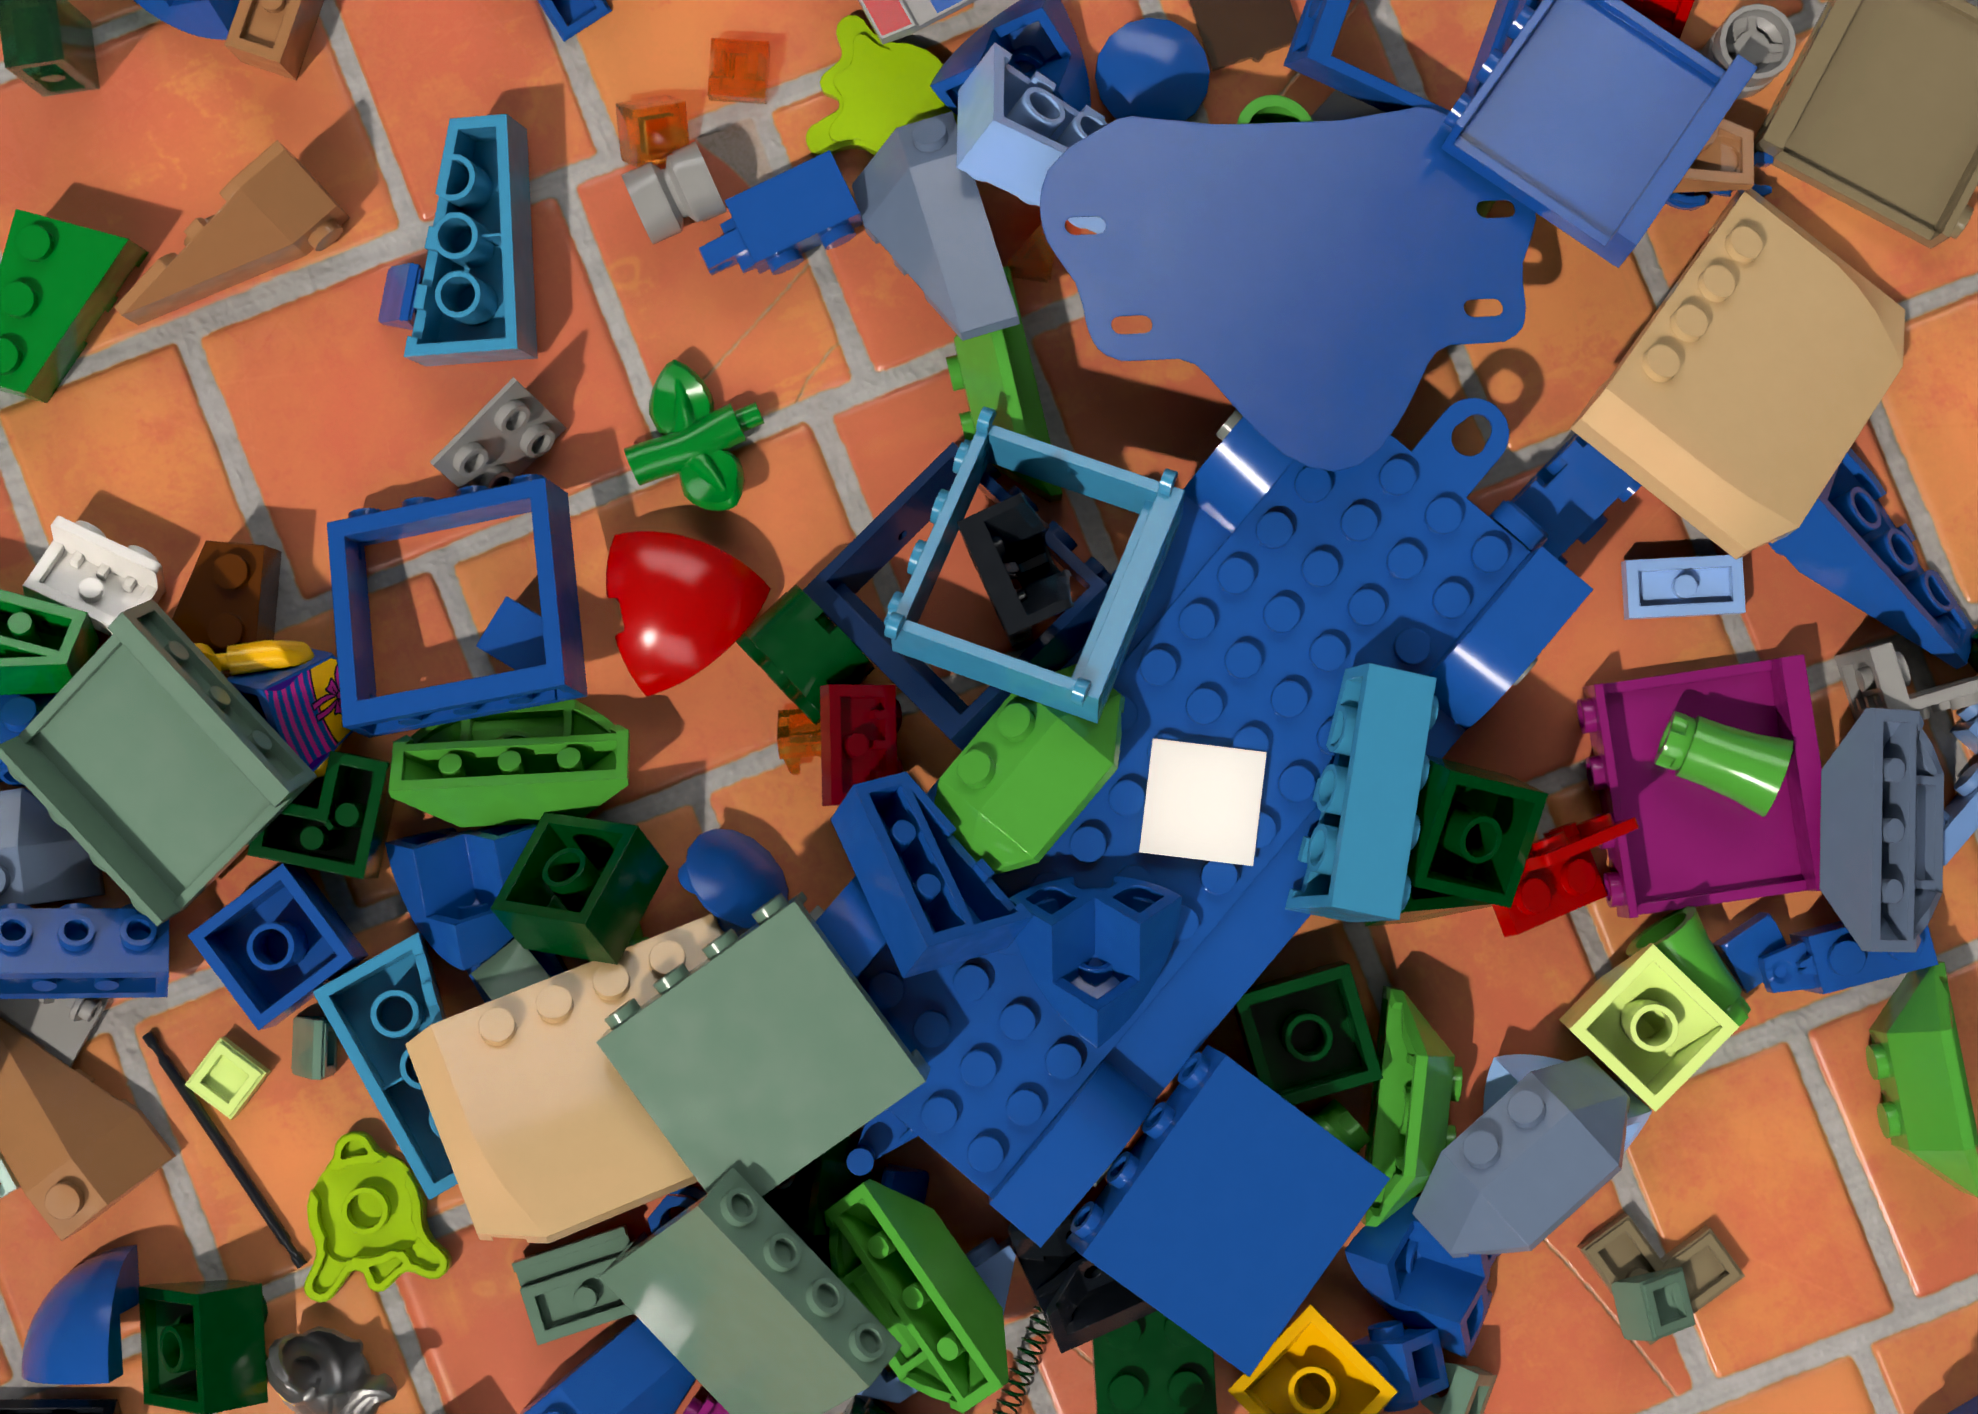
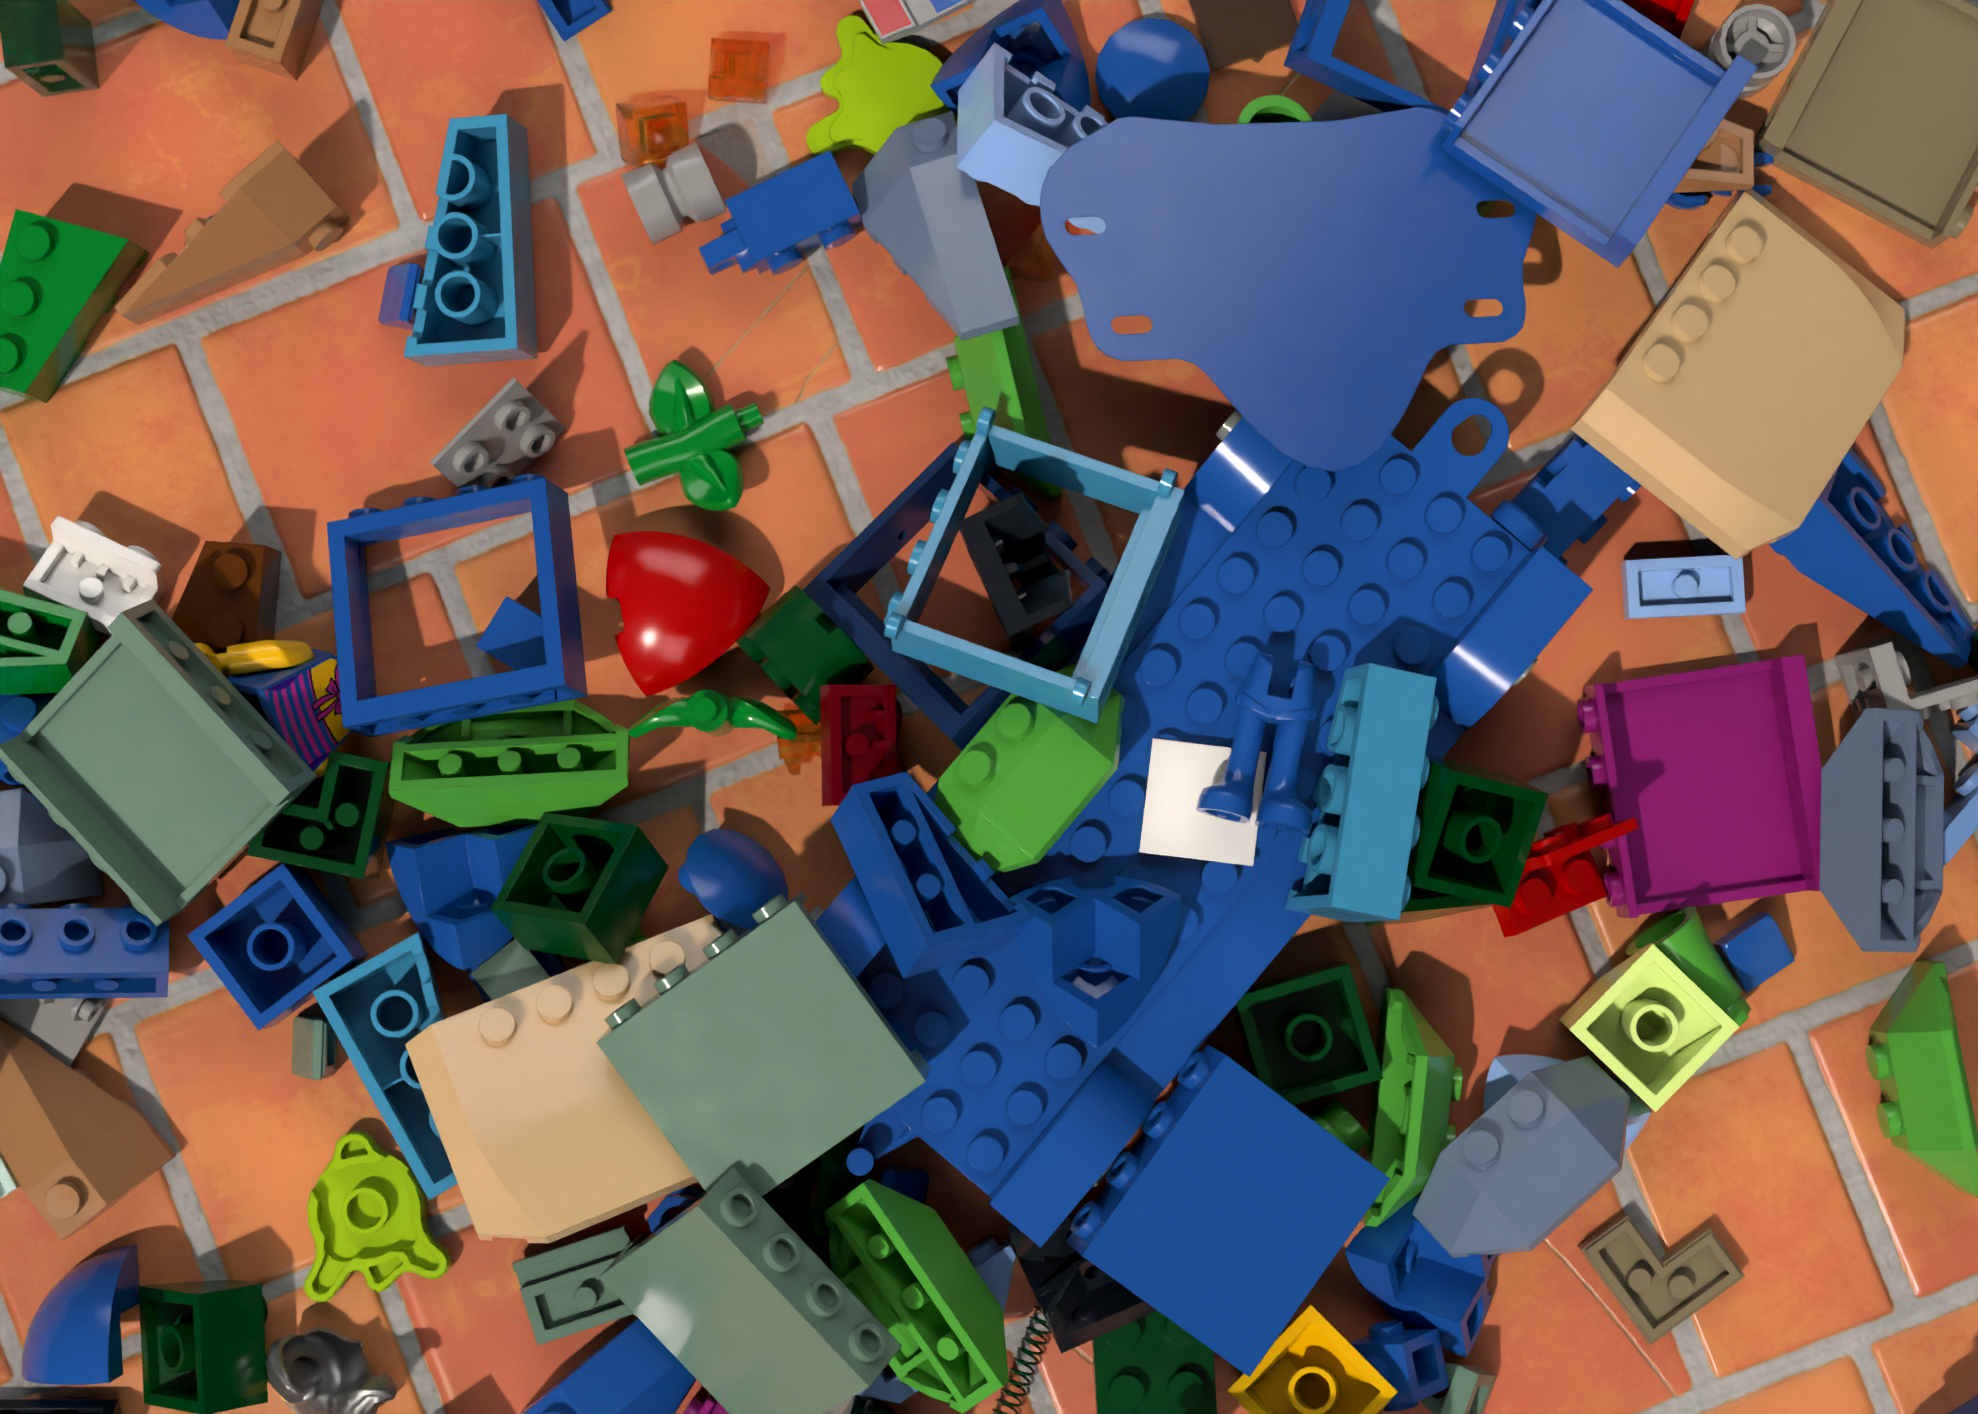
(224, 1150): black piece -> none
(227, 1077): yellowish green tile -> none
(715, 715): none -> green plant
(1279, 804): none -> blue piece
(1653, 1304): sand green slope -> none
(1725, 759): bright green plant -> none
(1831, 960): blue hinge -> none

